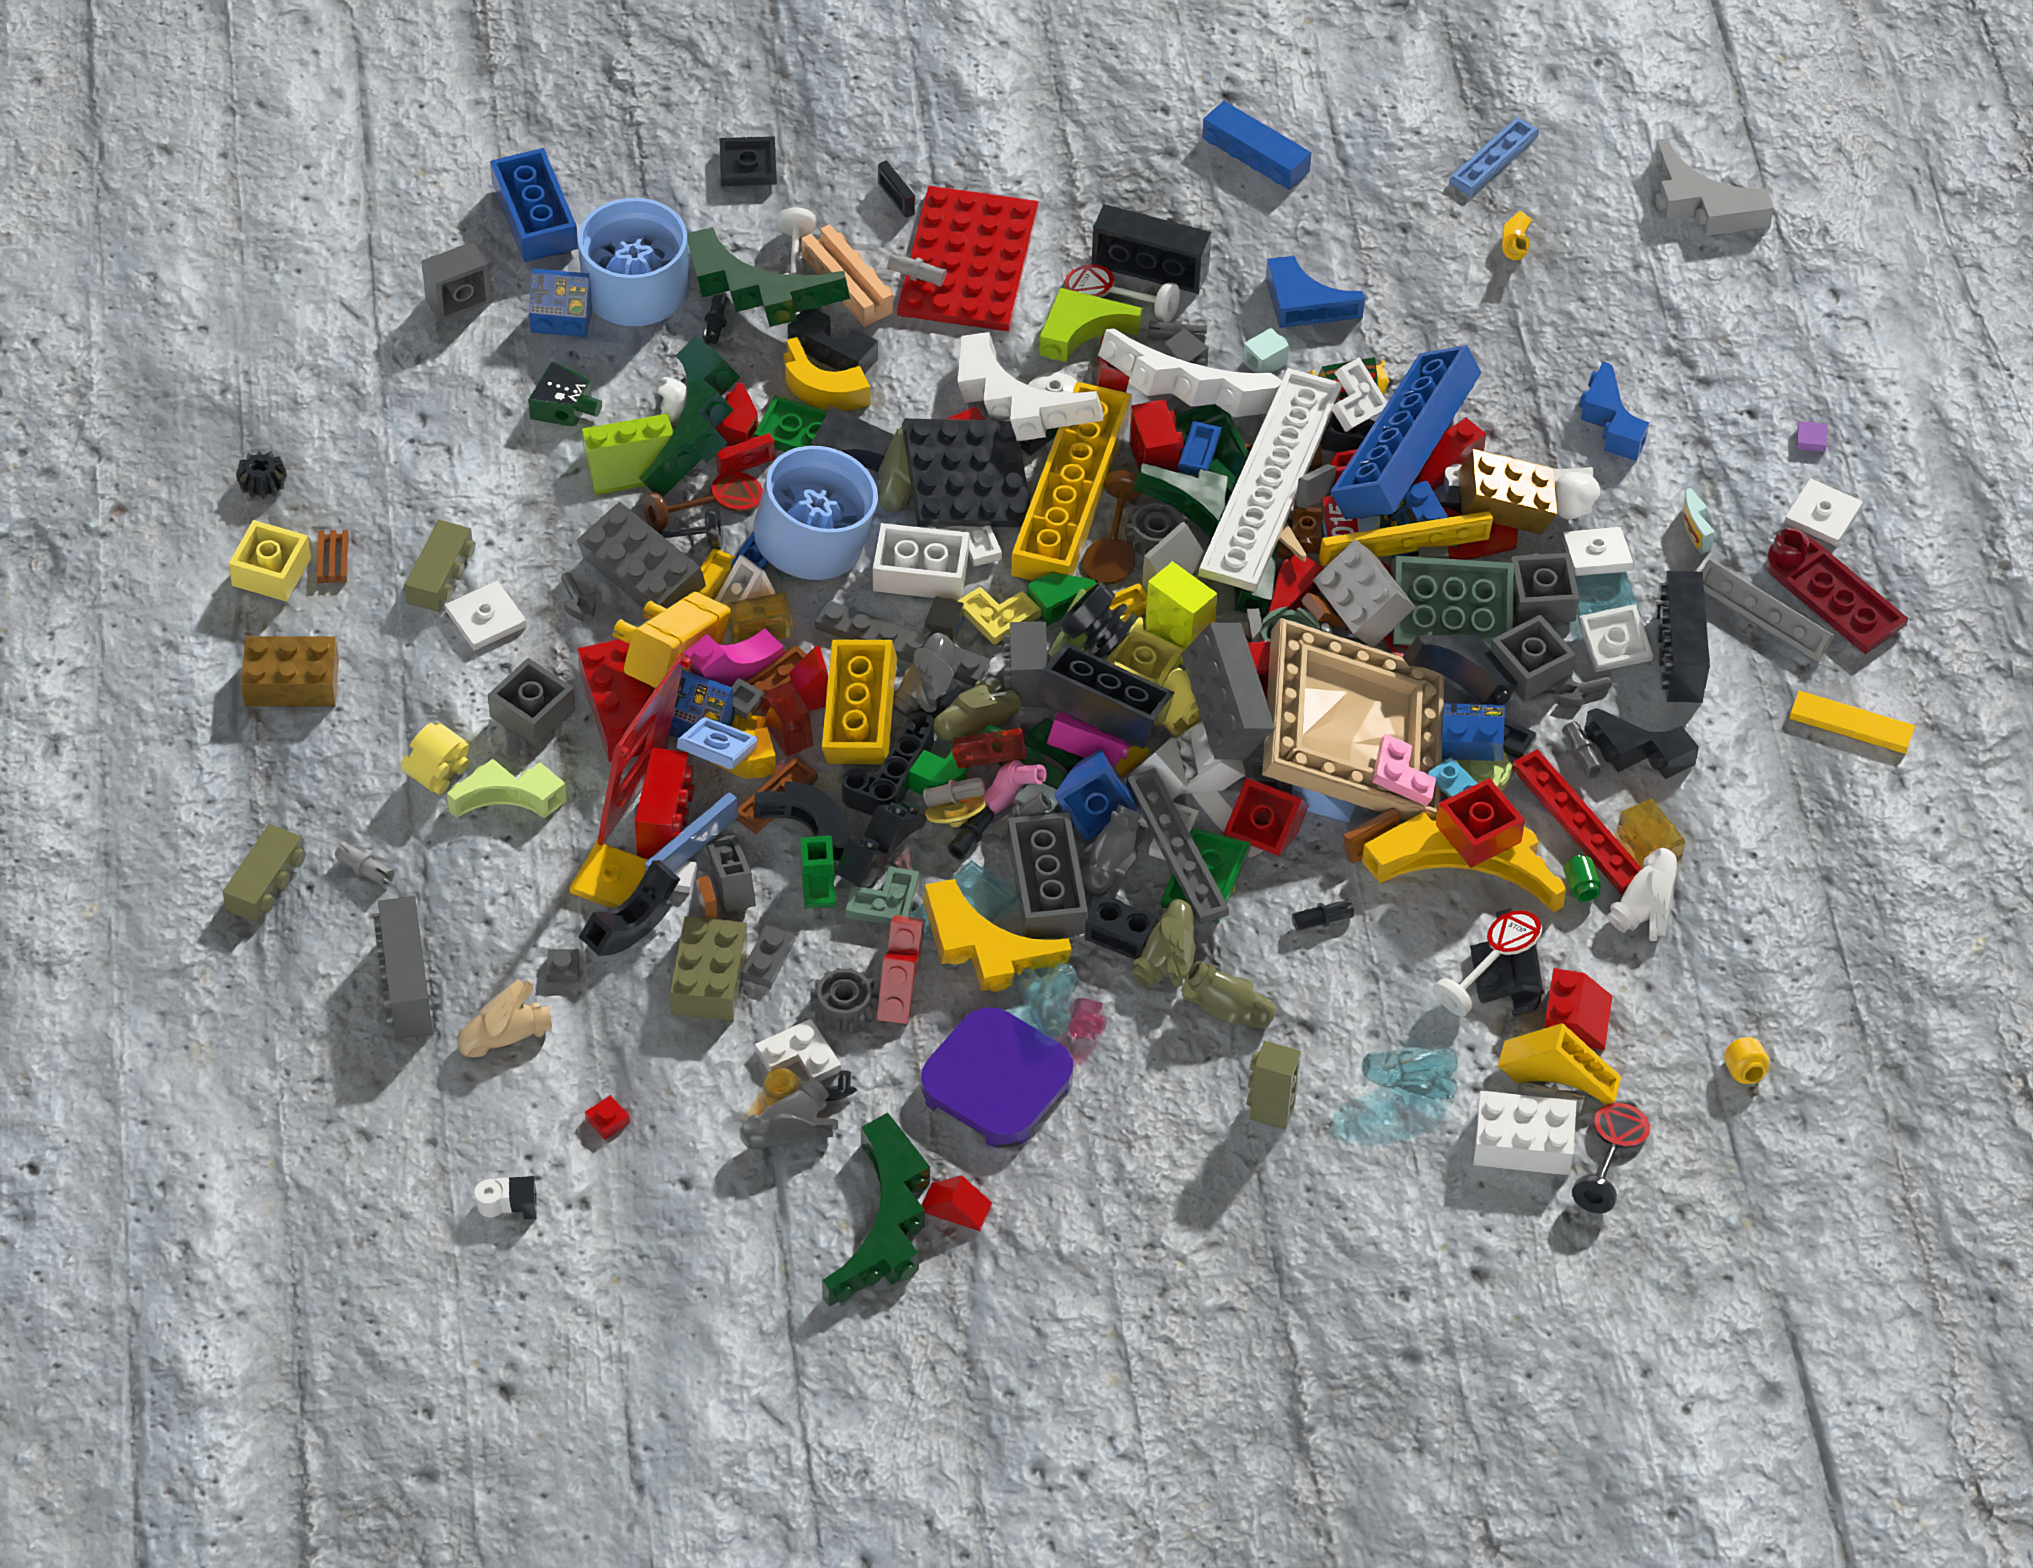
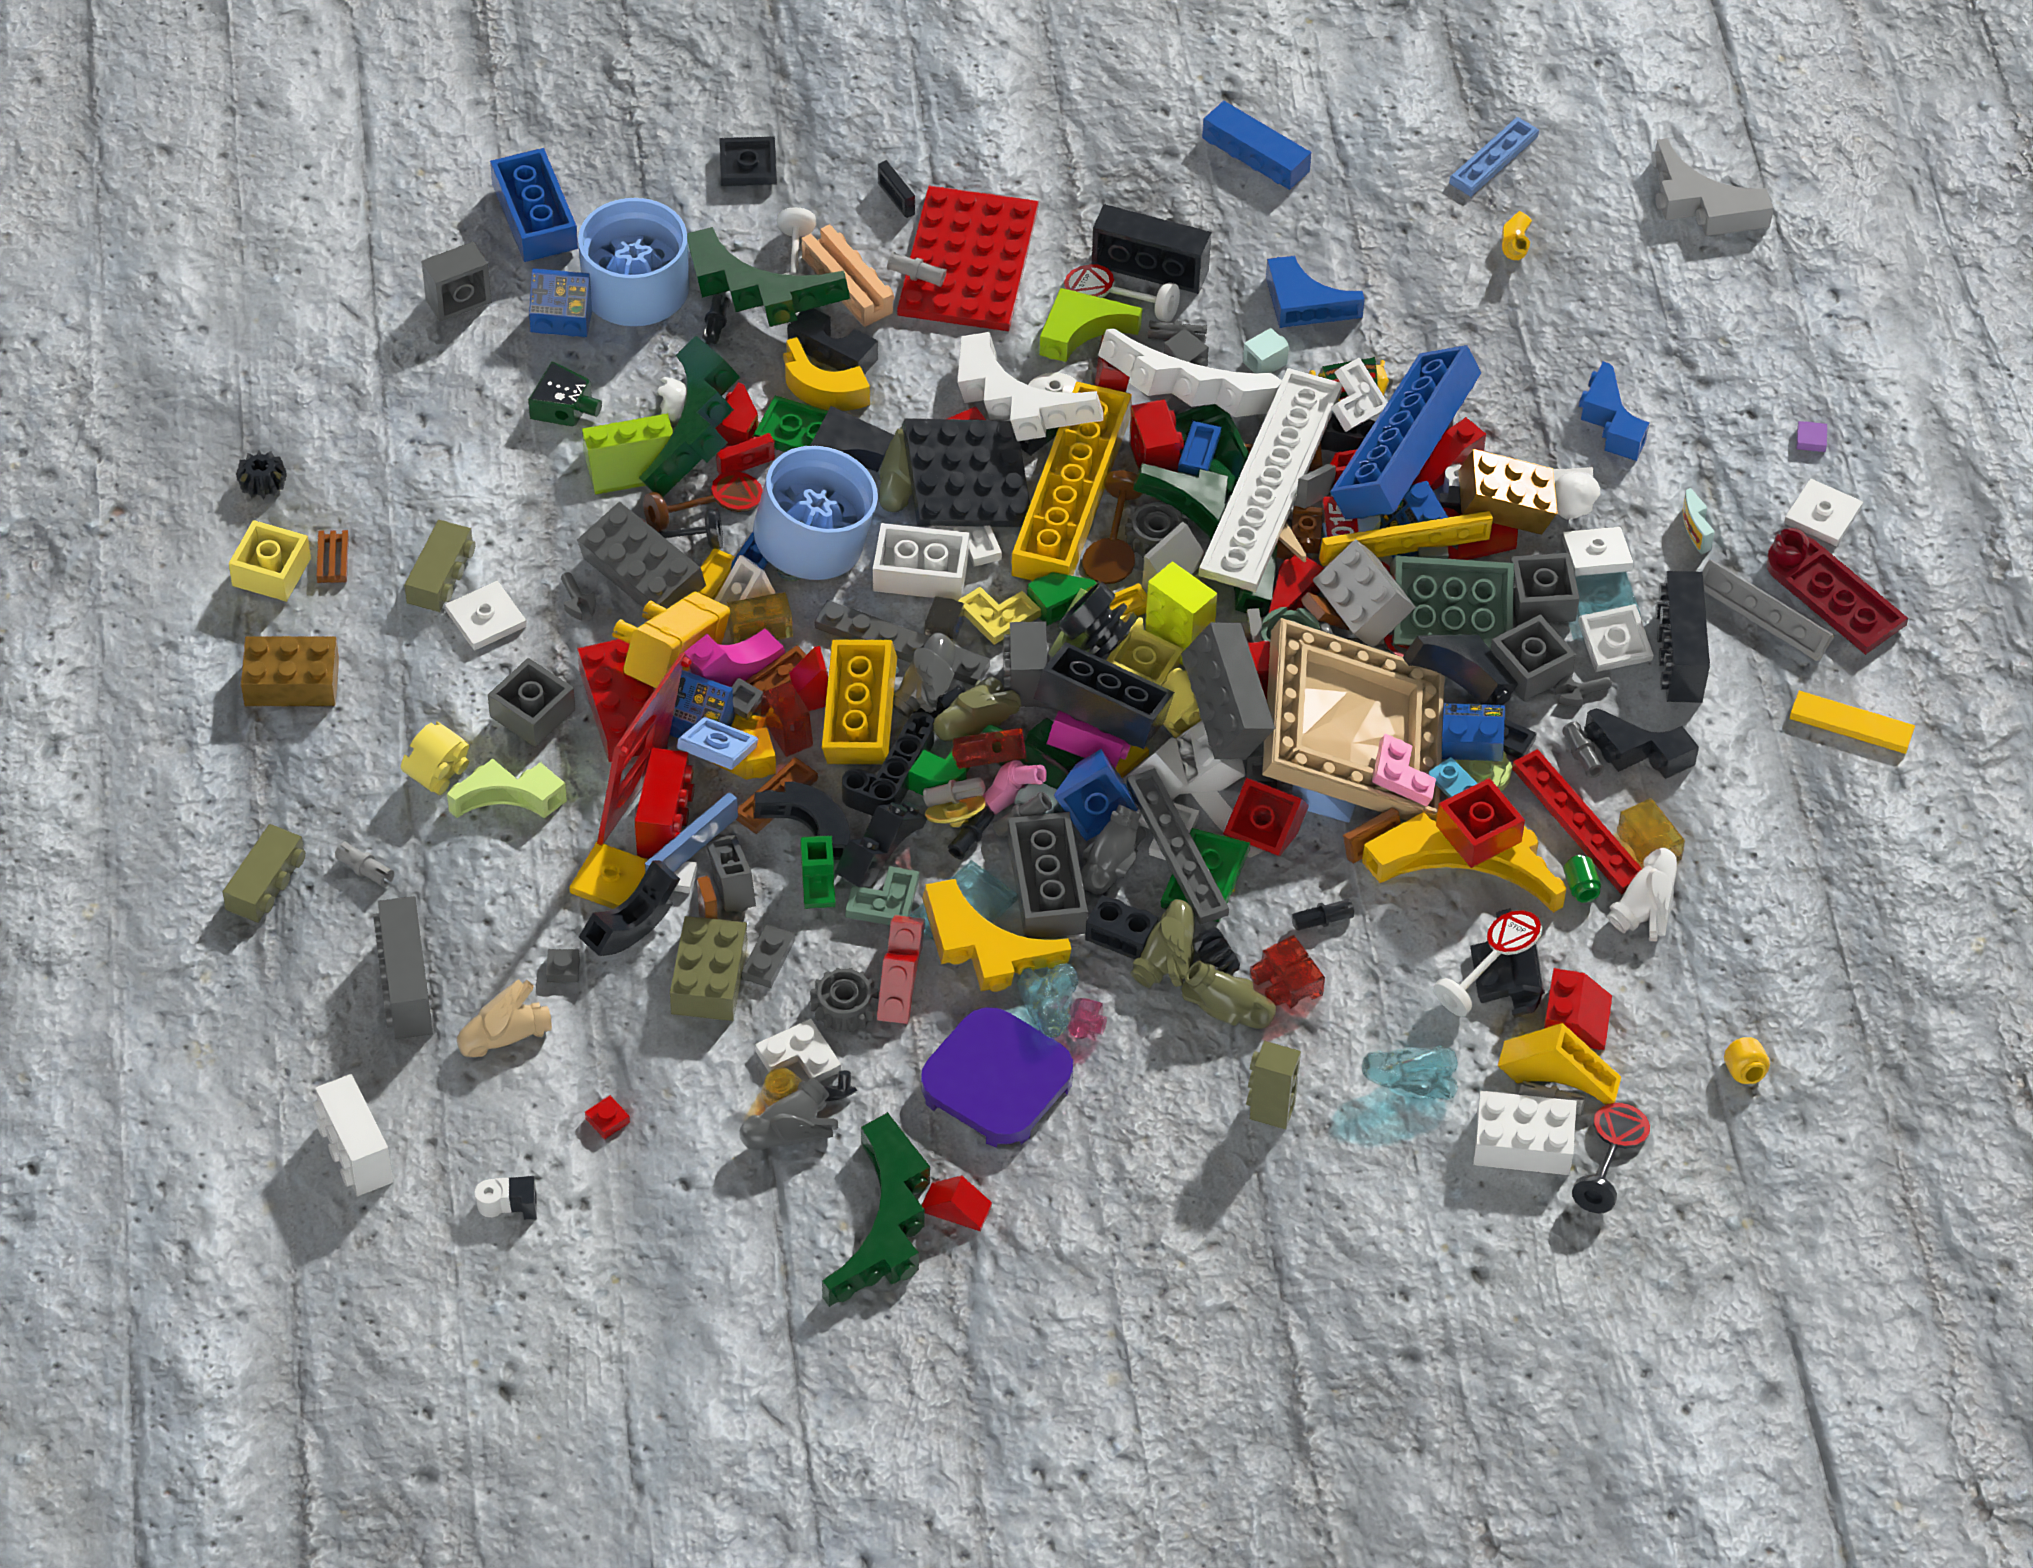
(352, 1135): none -> white brick
(1214, 950): none -> black gear
(1289, 971): none -> clear red hips

